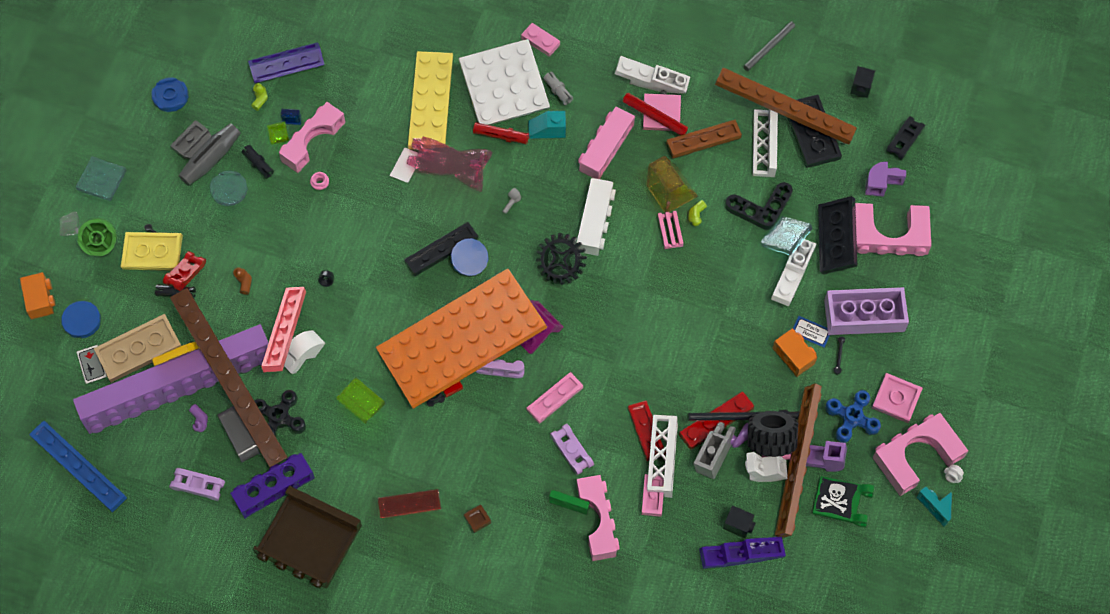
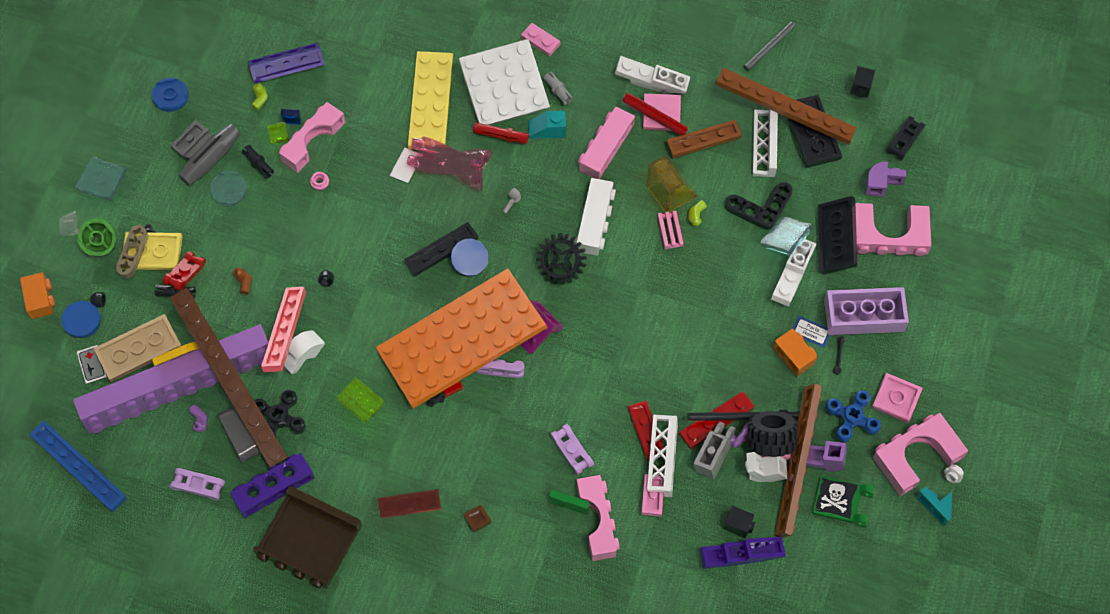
(98, 299): none -> black hinge
(131, 243): none -> dark tan beam
(554, 397): bright pink tile -> none

